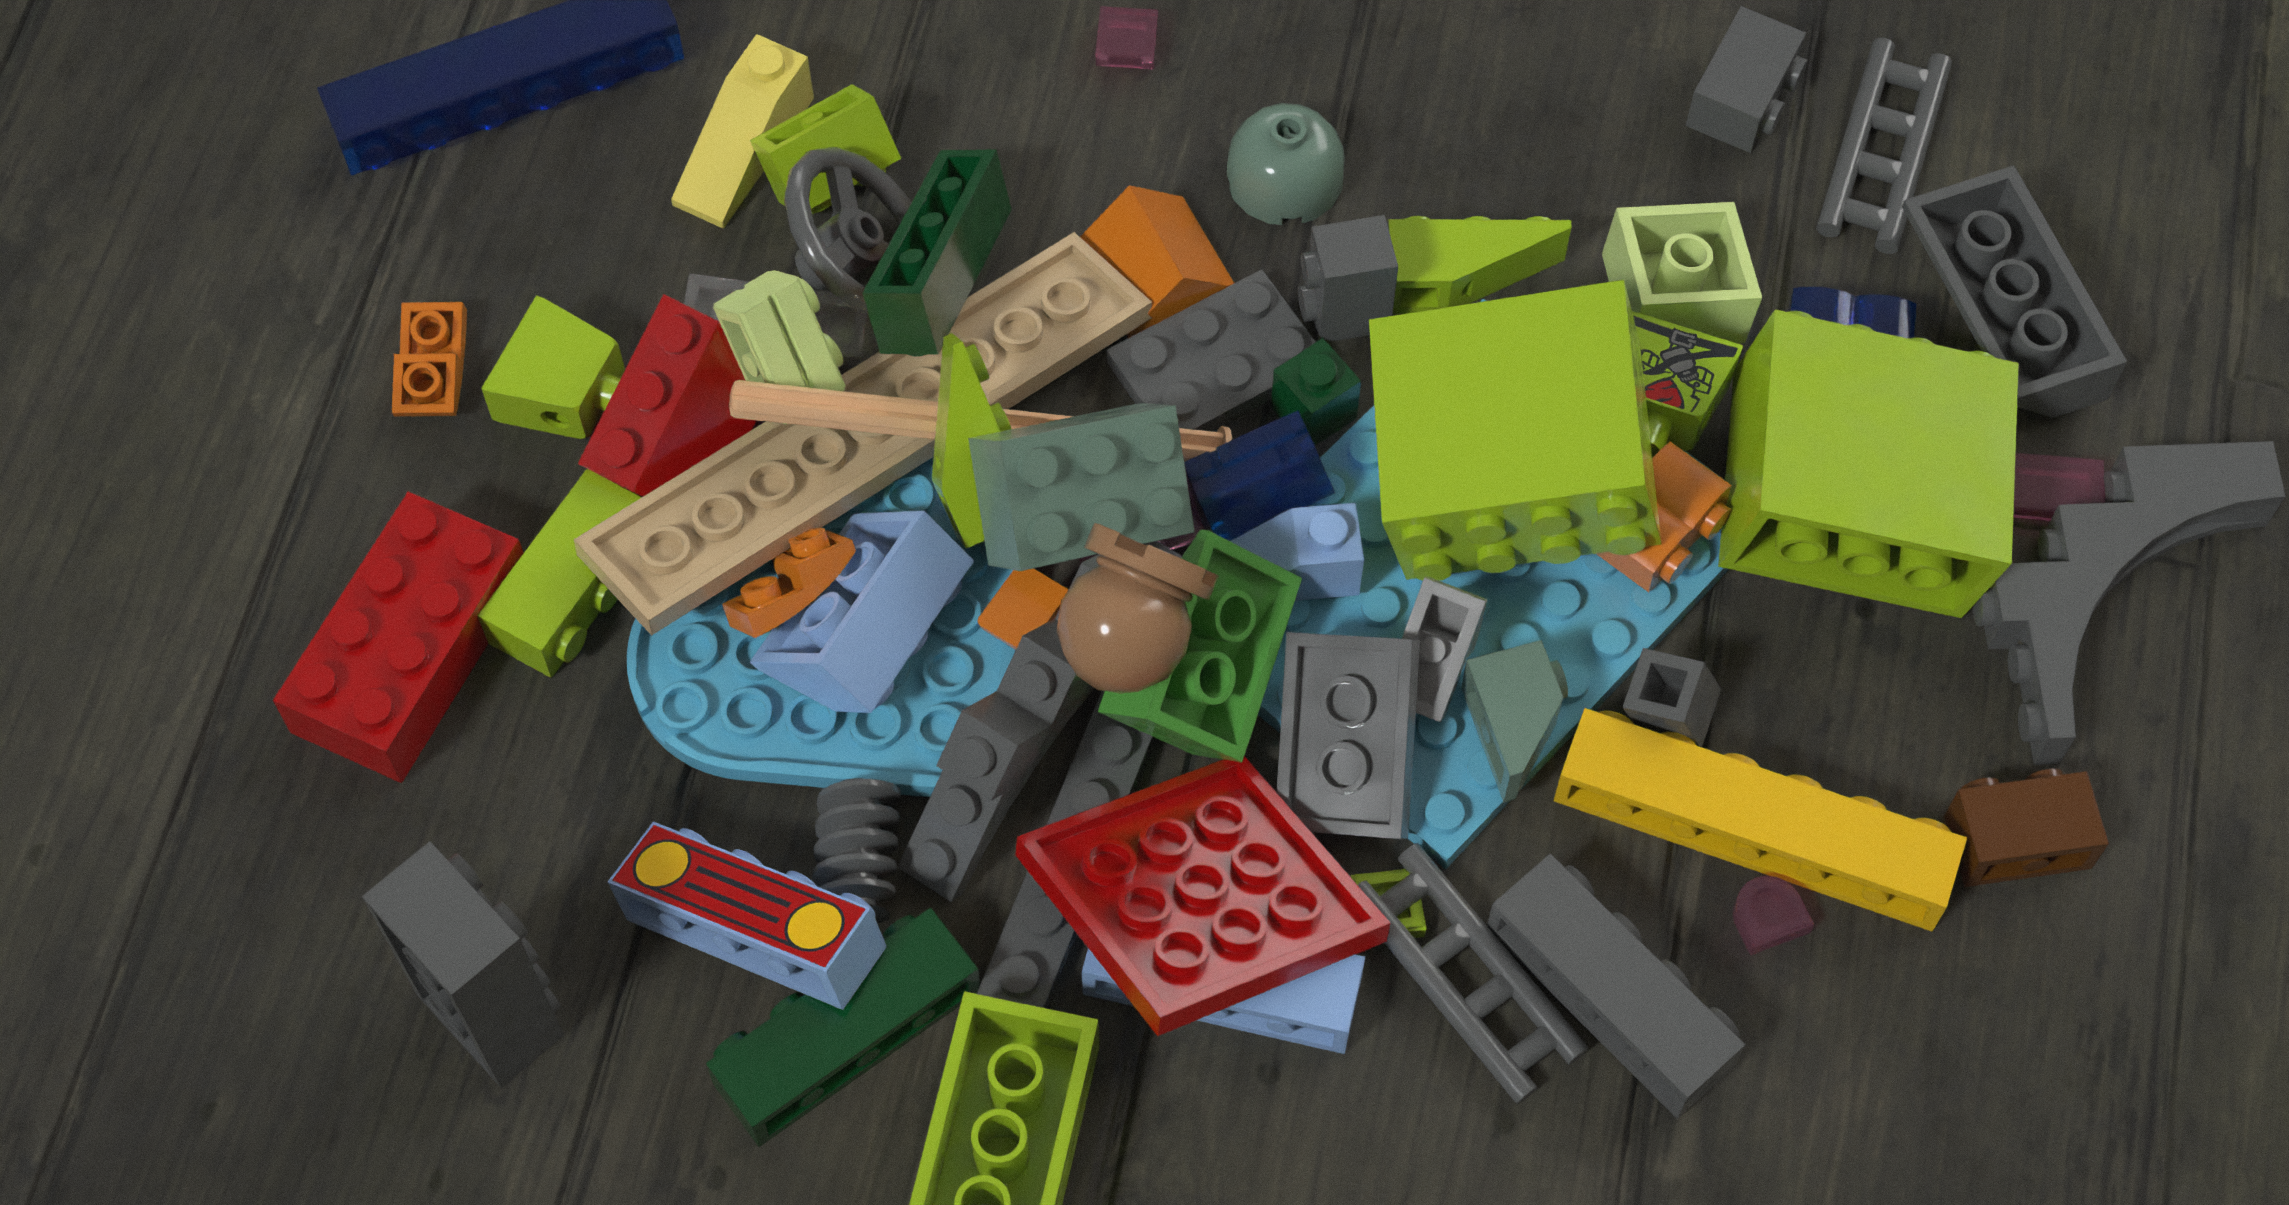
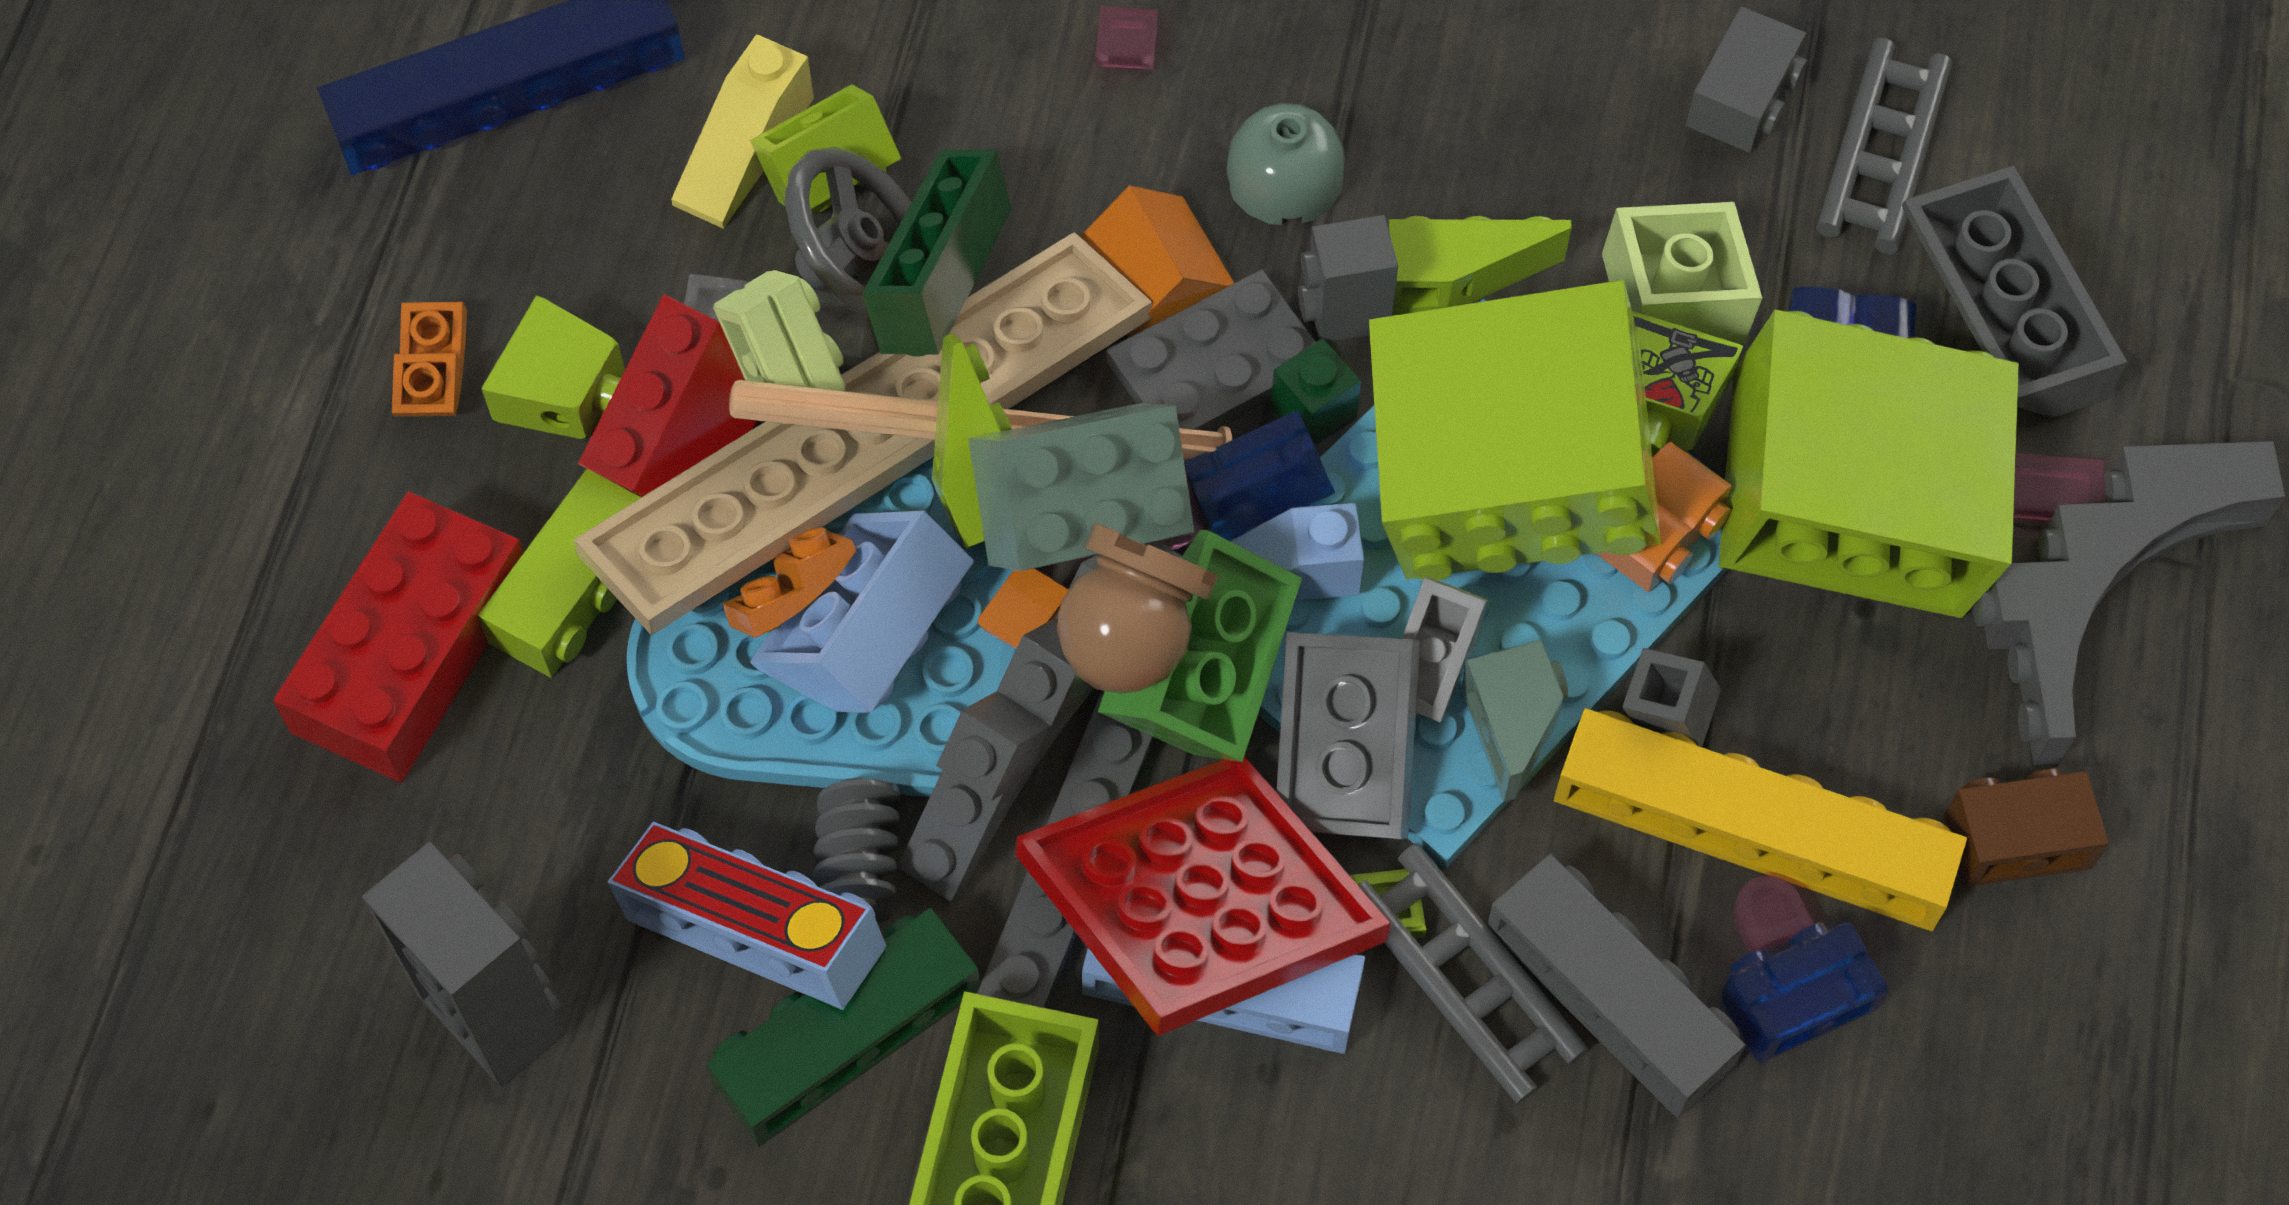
(1802, 990): none -> clear blue brick

